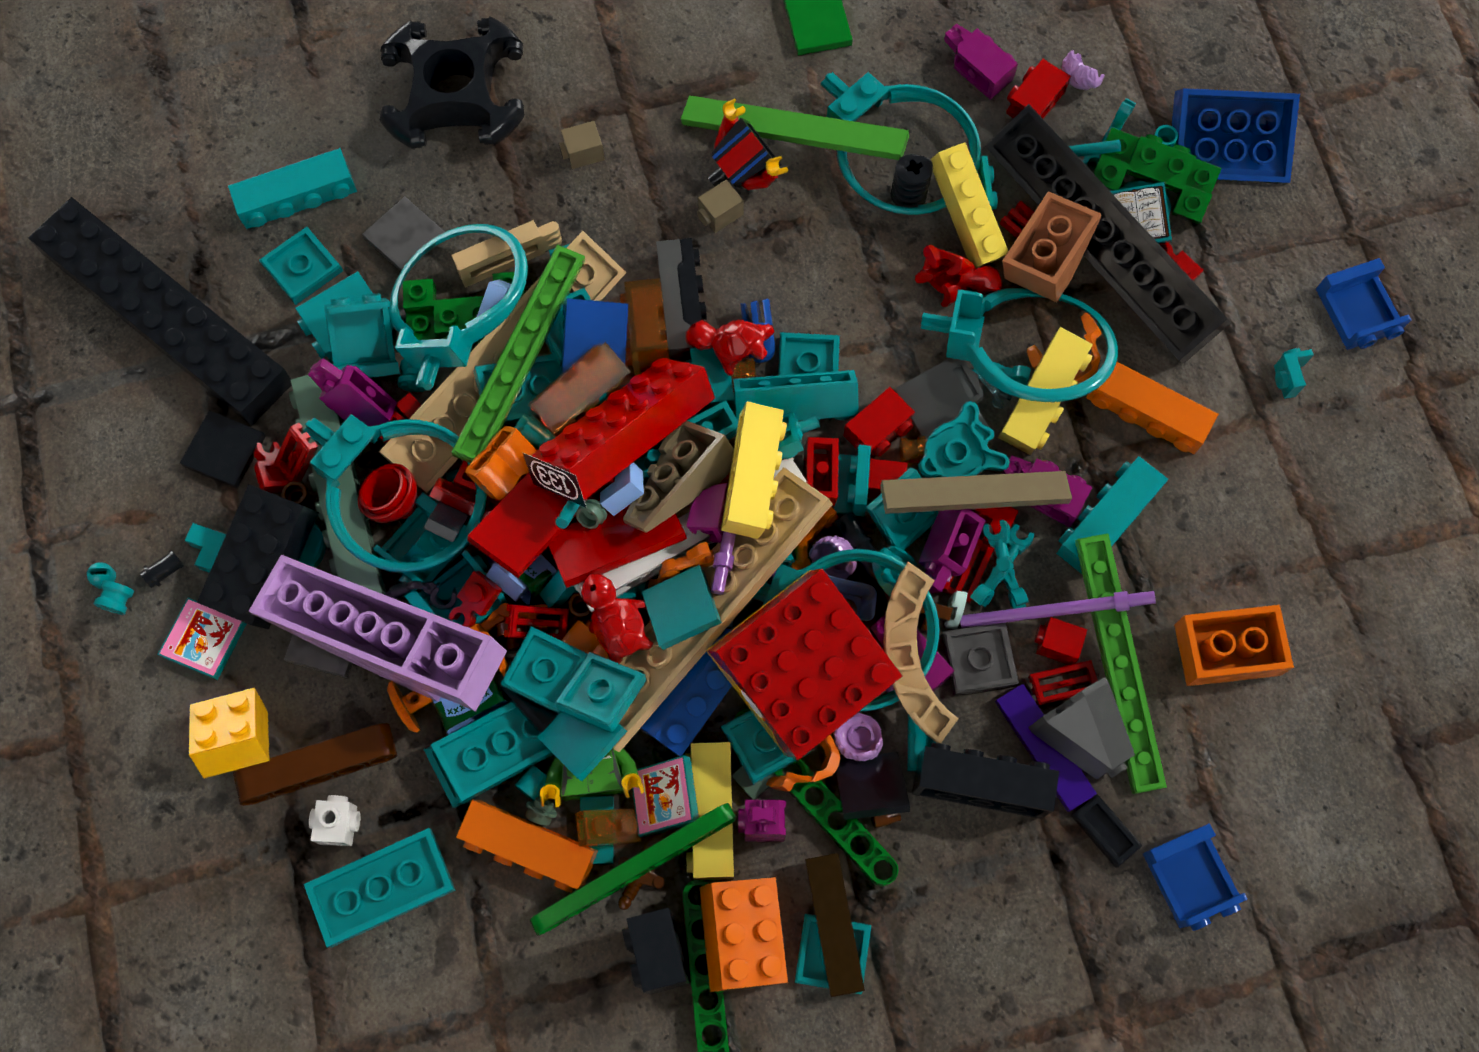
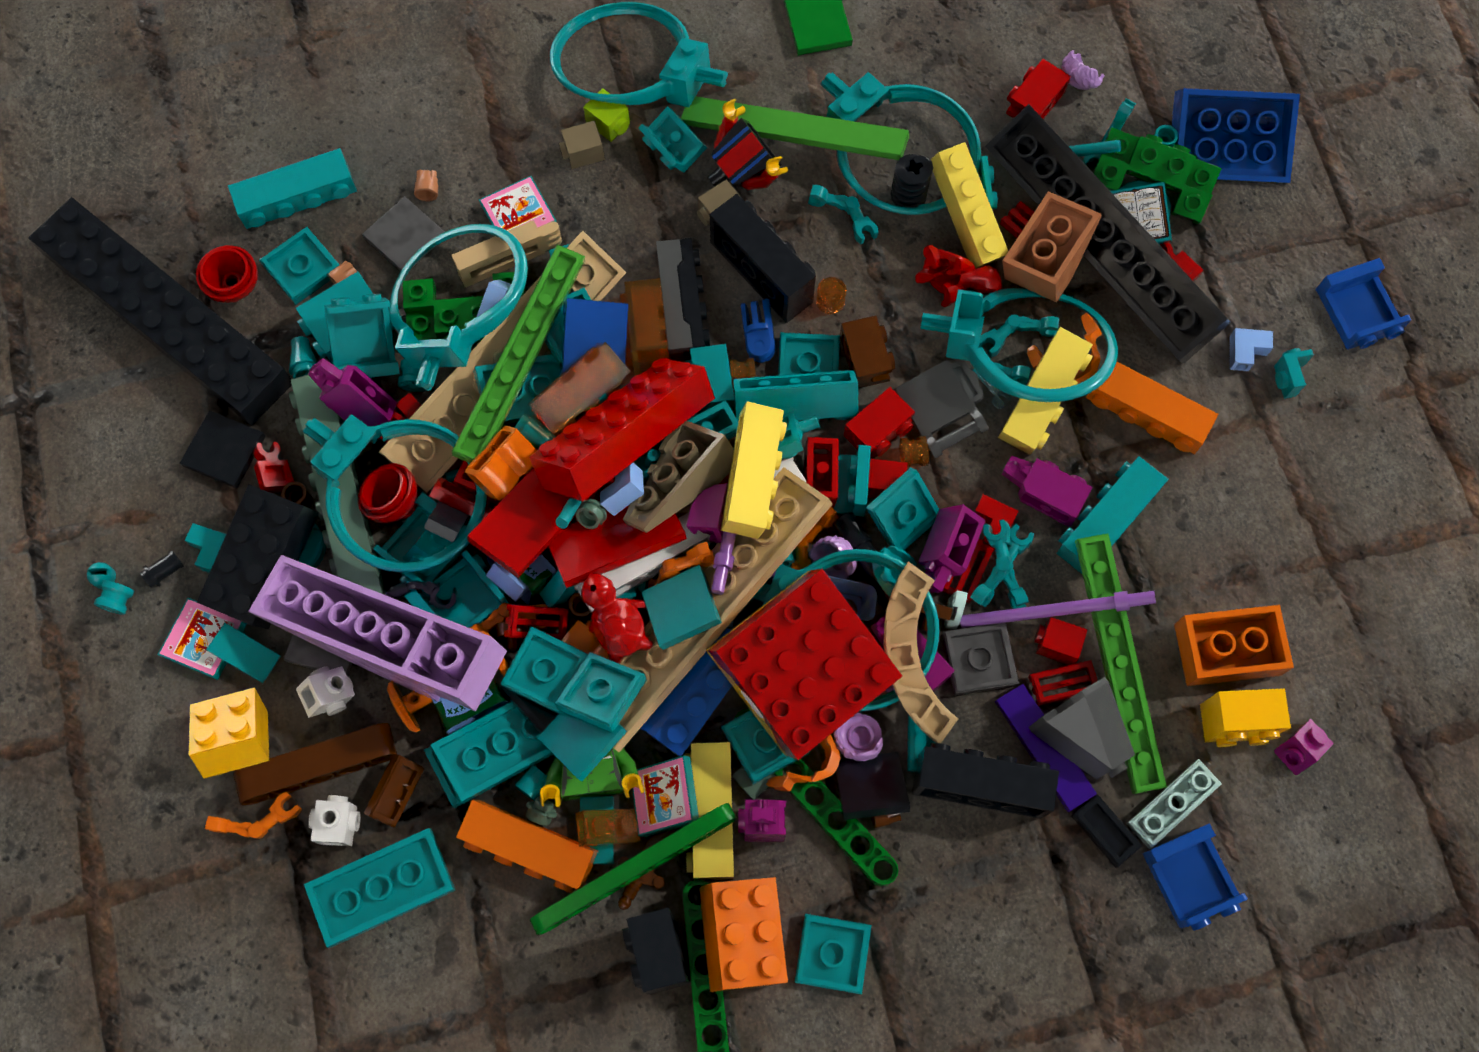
(221, 268): none -> red piece
(243, 653): none -> teal tile
(259, 828): none -> orange piece
(300, 457): red tile -> none
(301, 357): none -> teal cone
(325, 691): none -> white brick
(341, 272): none -> nougat hose
(394, 790): none -> reddish brown plate
(426, 185): none -> nougat hose
(438, 59): black piece -> none
(477, 597): red plate -> none
(517, 205): none -> tile
(554, 480): black sticker -> none
(609, 118): none -> lime brick
(673, 139): none -> teal bracket
(681, 75): none -> teal brick
(730, 341): red animal -> none
(762, 257): none -> black brick
(819, 197): none -> teal piece
(832, 288): none -> clear orange wheel
(834, 925): dark brown tile -> none
(866, 351): none -> reddish brown brick
(961, 447): teal tile -> none
(975, 492): dark tan tile -> none
(981, 60): magenta hinge -> none
(1046, 326): none -> teal piece
(1161, 816): none -> light aqua tile
(1245, 716): none -> yellow brick
(1246, 344): none -> light blue piece
(1304, 747): none -> magenta bracket

